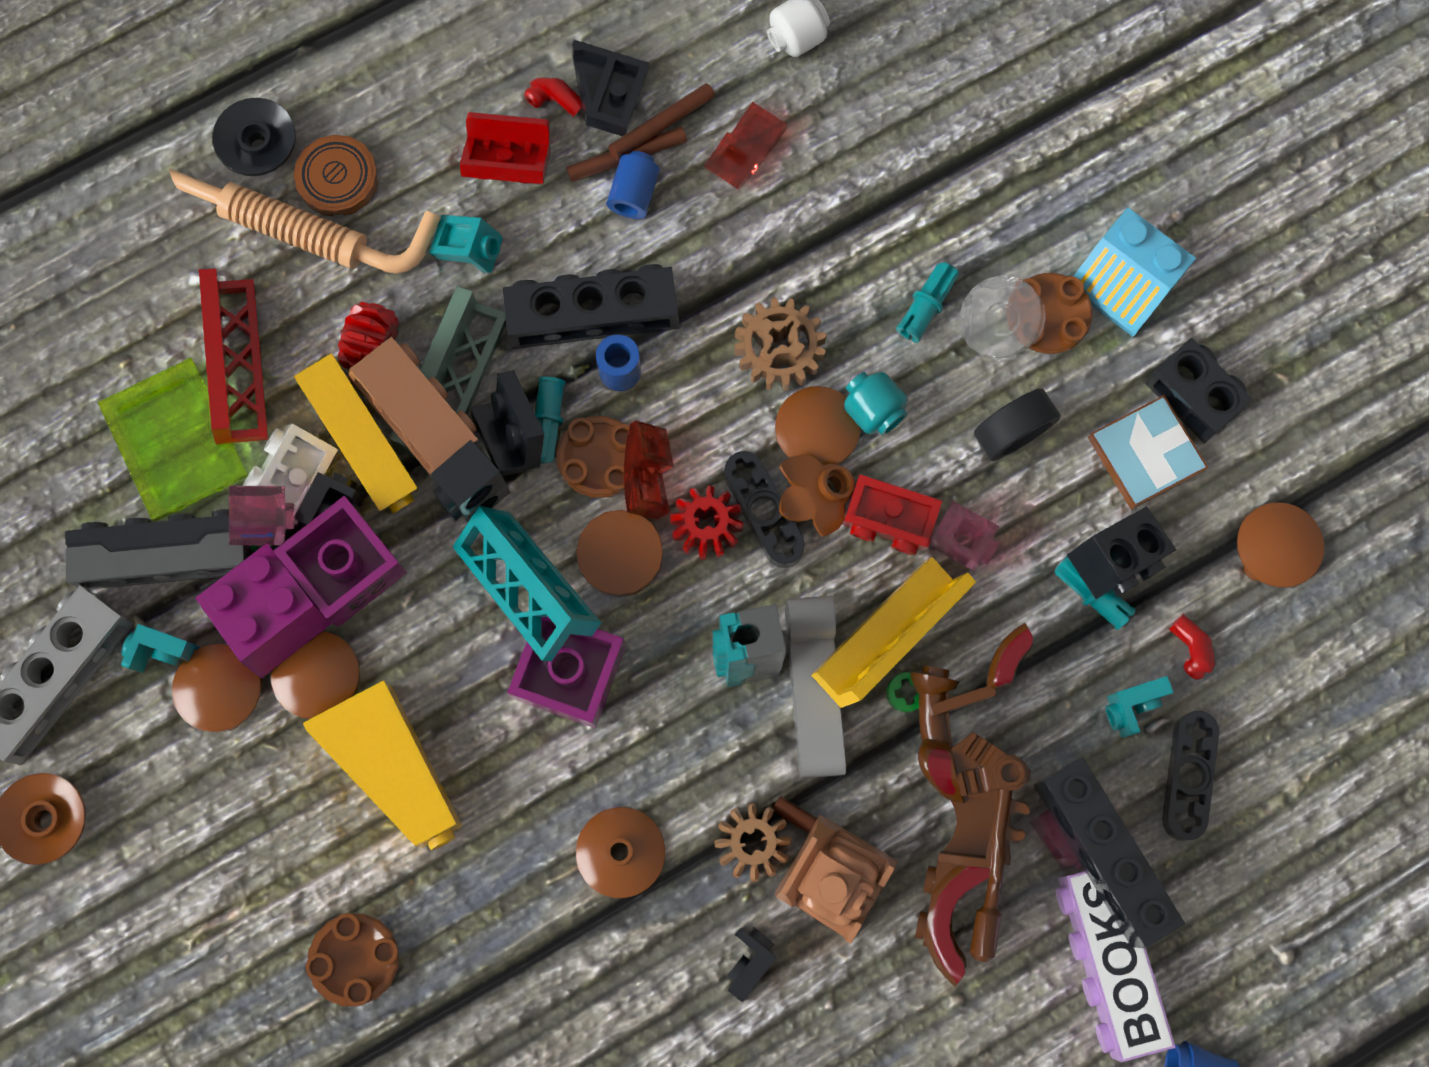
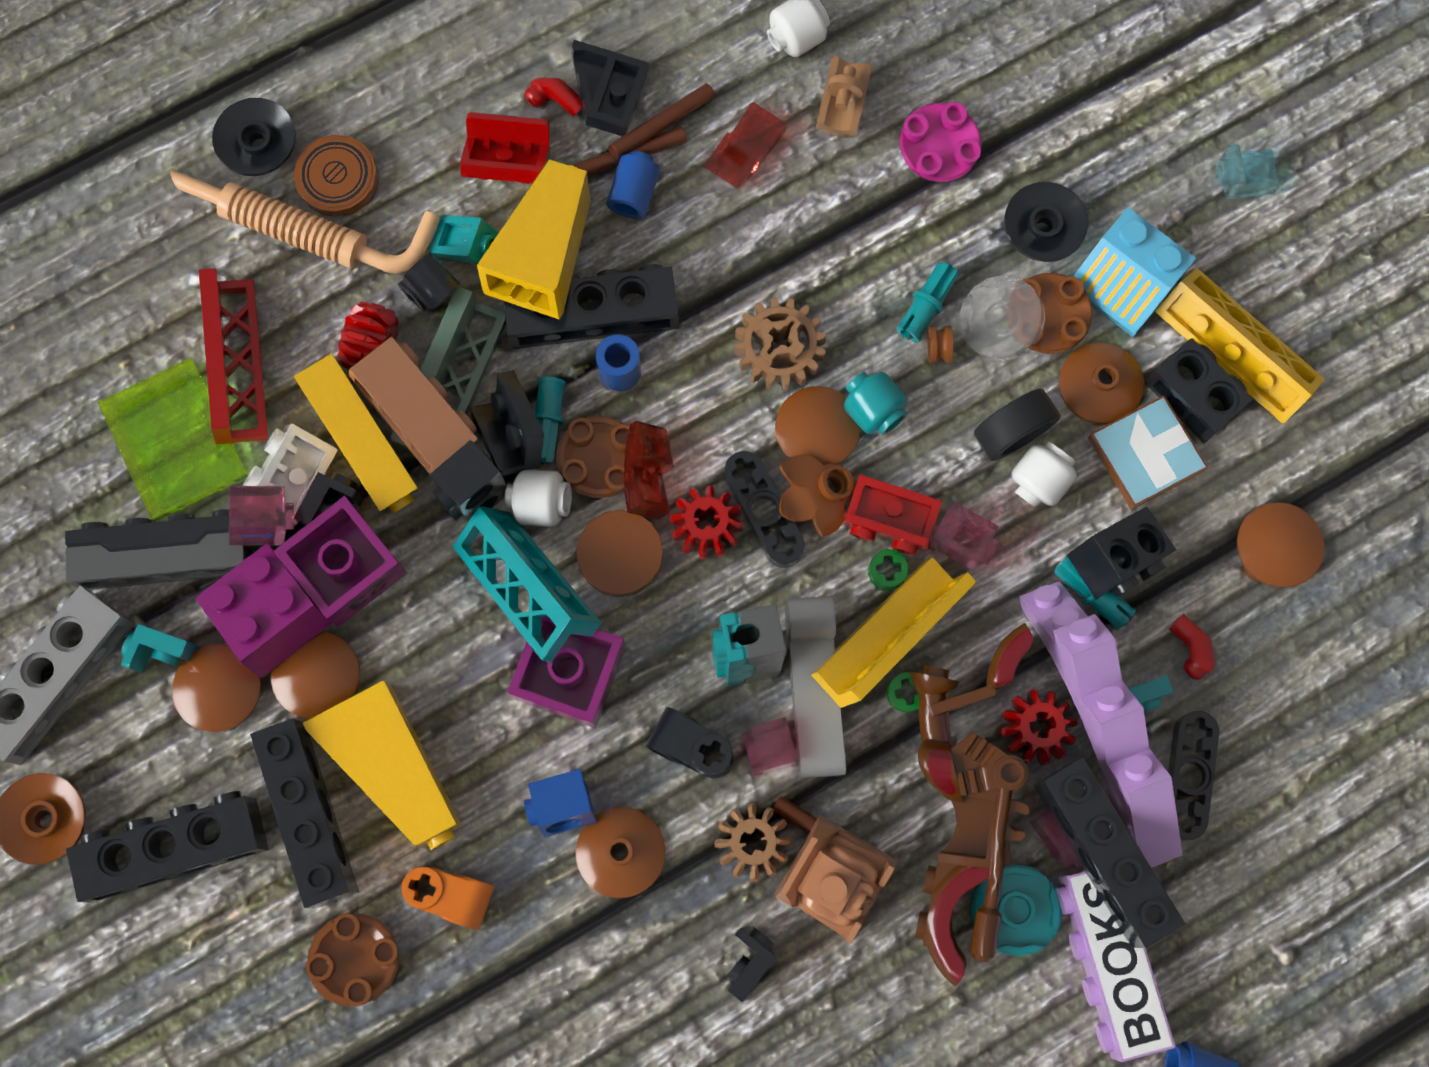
(94, 861): none -> black brick
(304, 814): none -> black brick
(428, 283): none -> black piece
(455, 898): none -> orange piece
(539, 243): none -> yellow slope
(539, 498): none -> white head
(560, 803): none -> blue brick
(684, 740): none -> black piece
(769, 747): none -> clear pink brick
(843, 97): none -> medium nougat hips
(879, 579): none -> green bush
(940, 141): none -> dark pink dish
(940, 345): none -> dark orange bush
(1027, 908): none -> teal tile
(1044, 474): none -> white head
(1050, 205): none -> black dish
(1050, 740): none -> red gear
(1091, 398): none -> dark orange dish
(1112, 718): none -> lavender arch
(1240, 344): none -> yellow fence
(1247, 172): none -> clear light blue bracket

